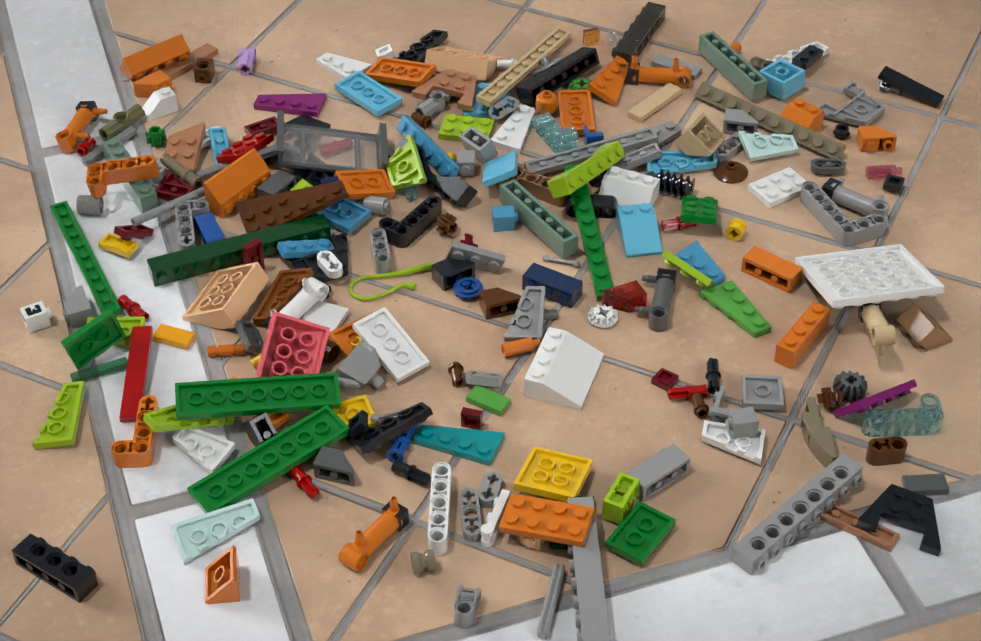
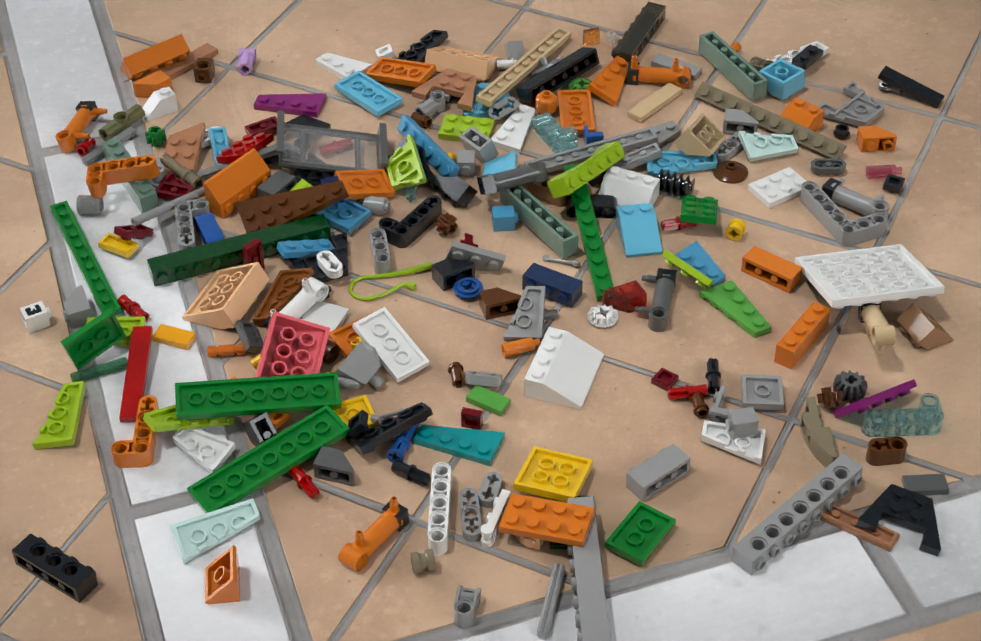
(511, 178): none -> dark grey piece
(514, 49): none -> light grey slope
(620, 498): lime brick -> none

